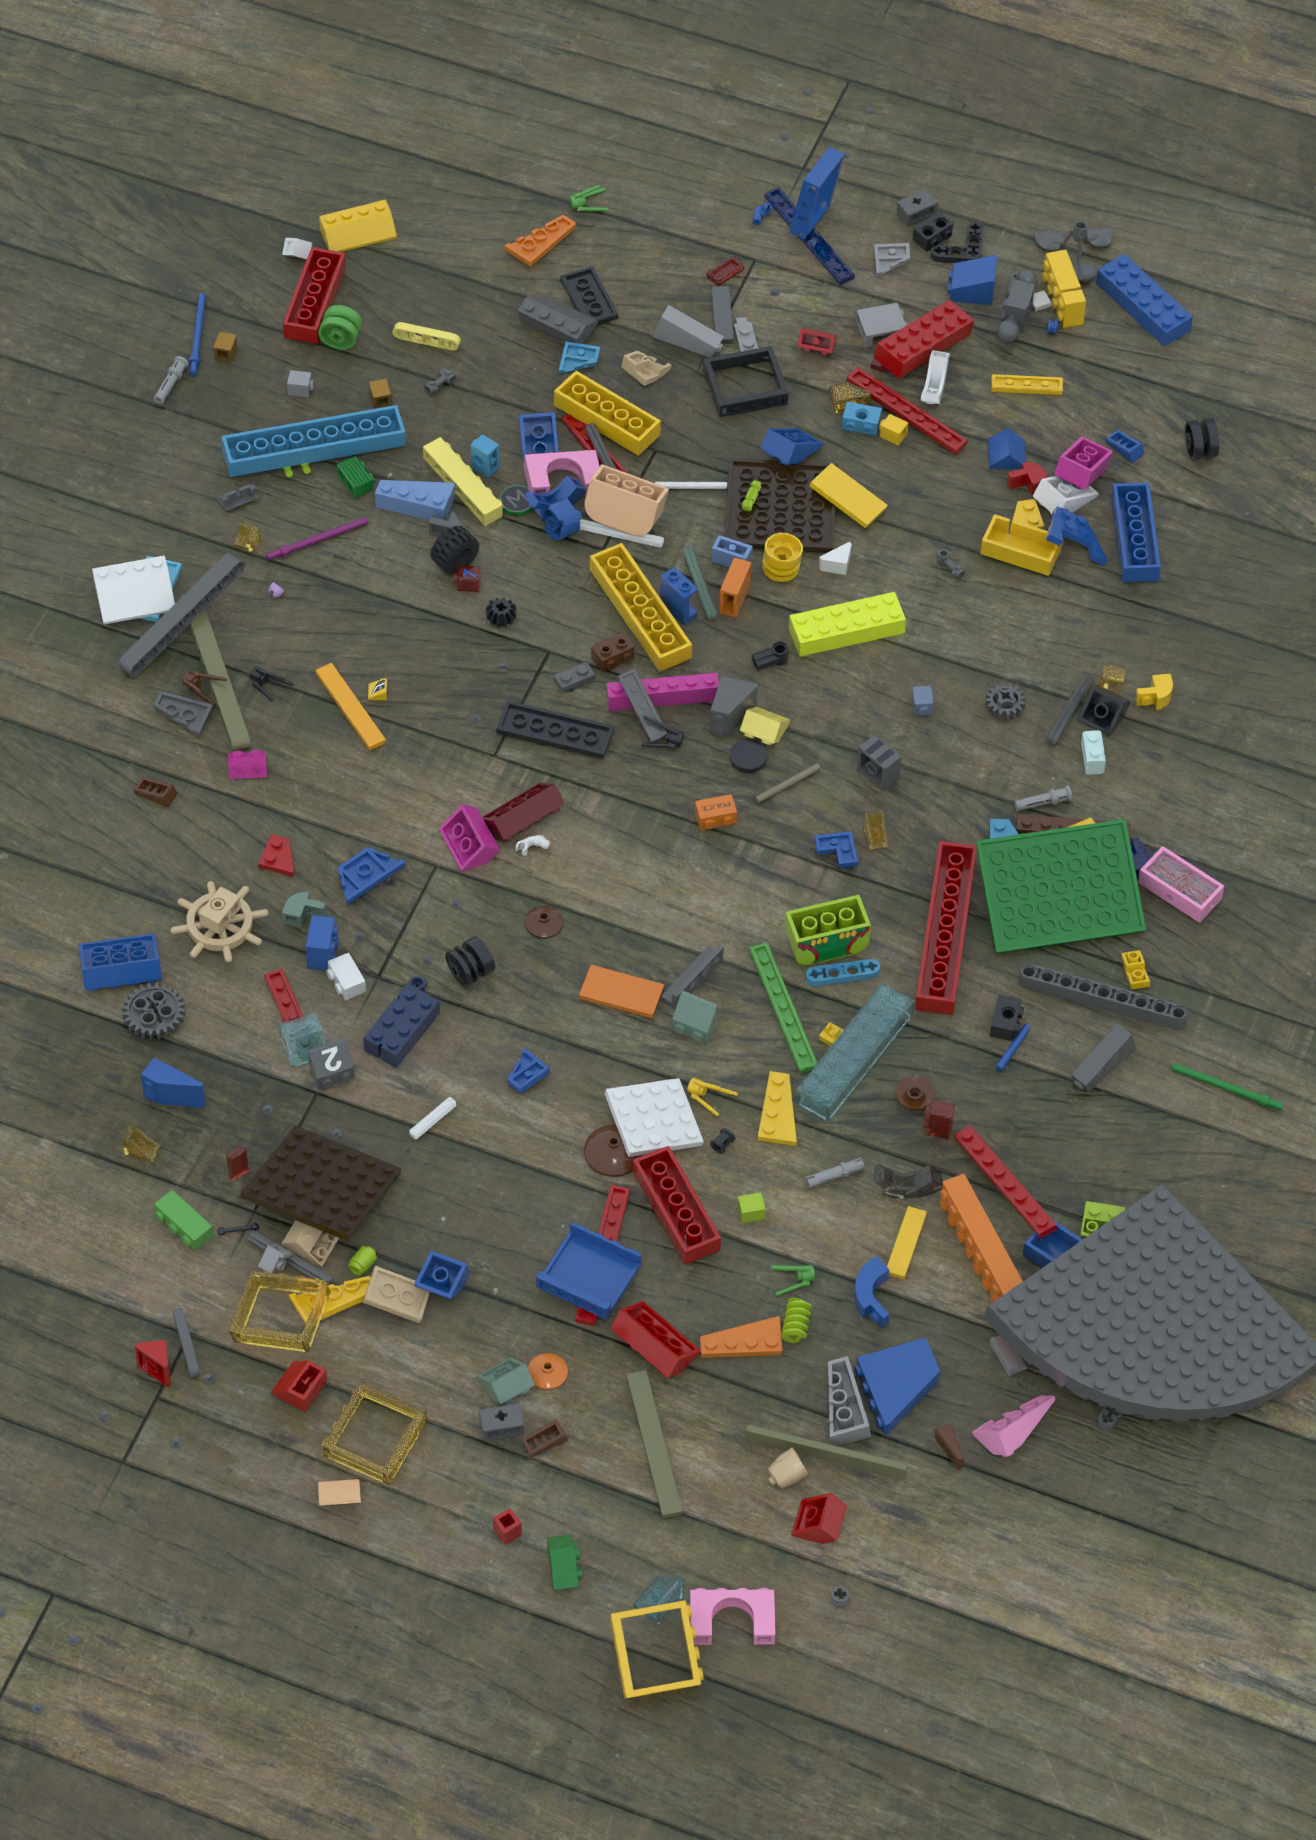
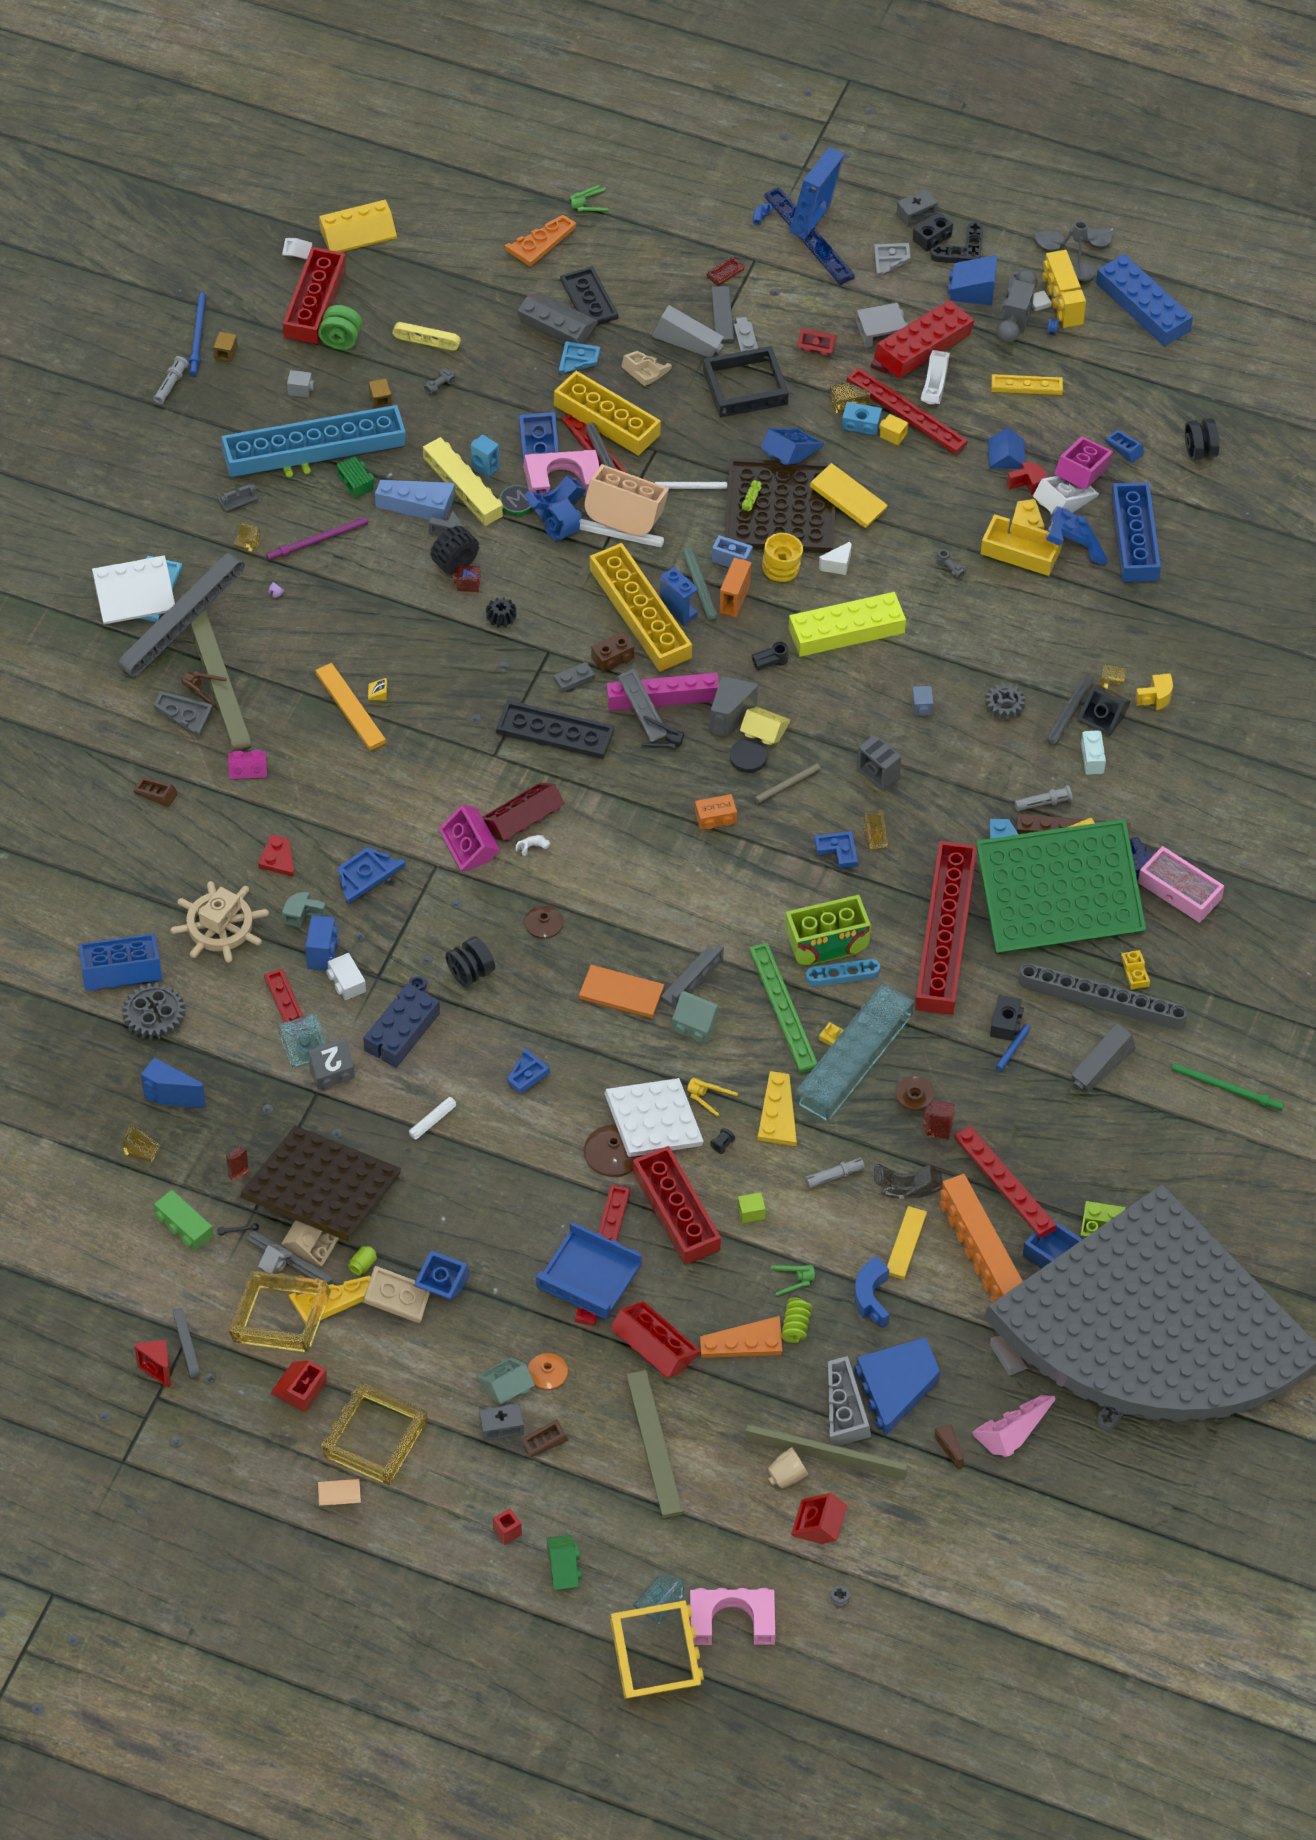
(261, 676): black plant -> none

